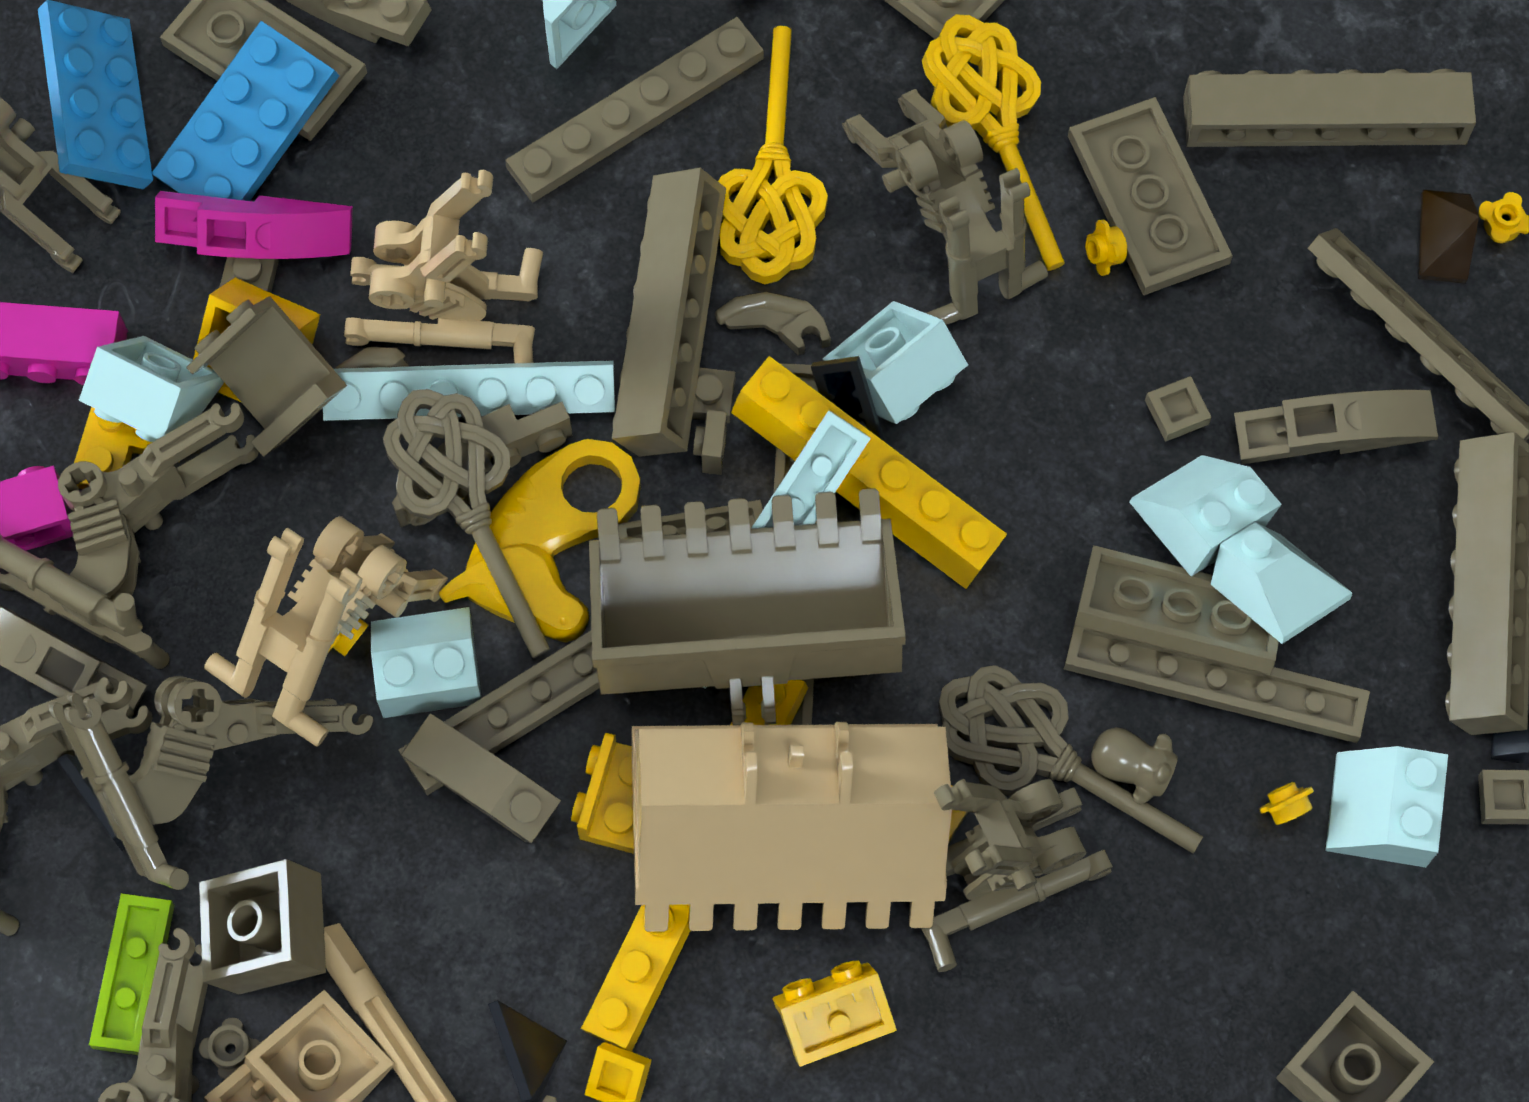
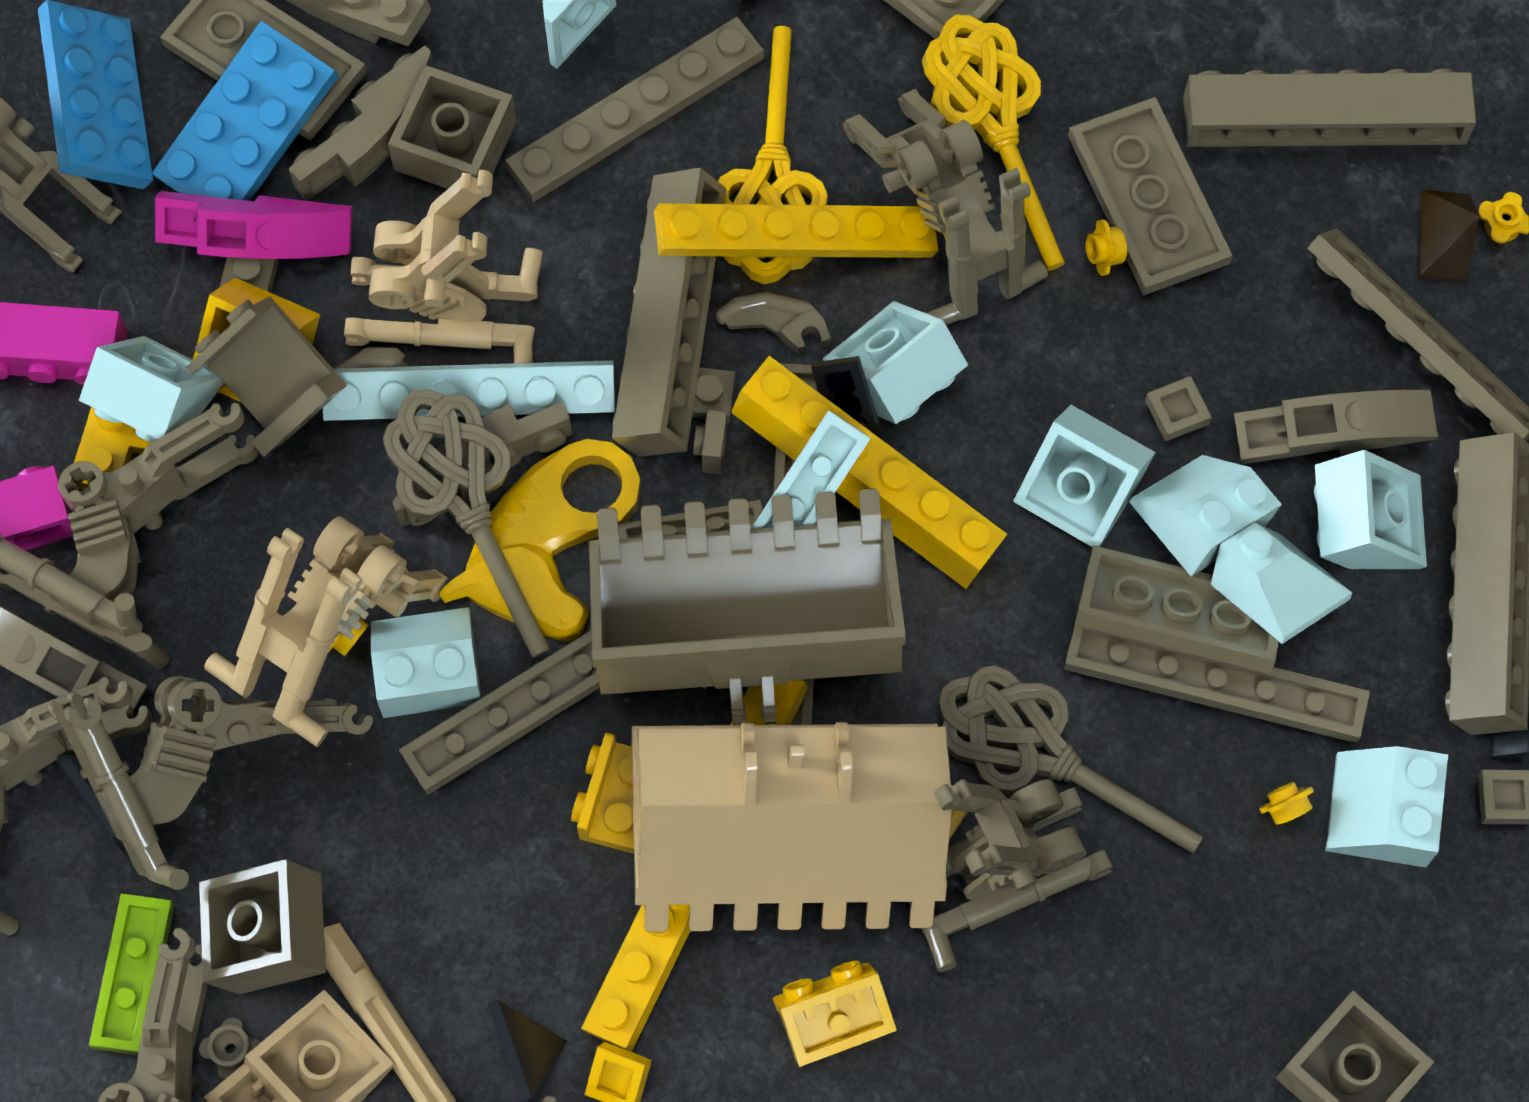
(361, 144): none -> dark tan slope
(451, 128): none -> dark tan brick
(481, 778): dark tan slope -> none
(793, 231): none -> yellow plate
(1083, 476): none -> light aqua slope
(1131, 760): dark tan animal -> none
(1369, 513): none -> light aqua slope

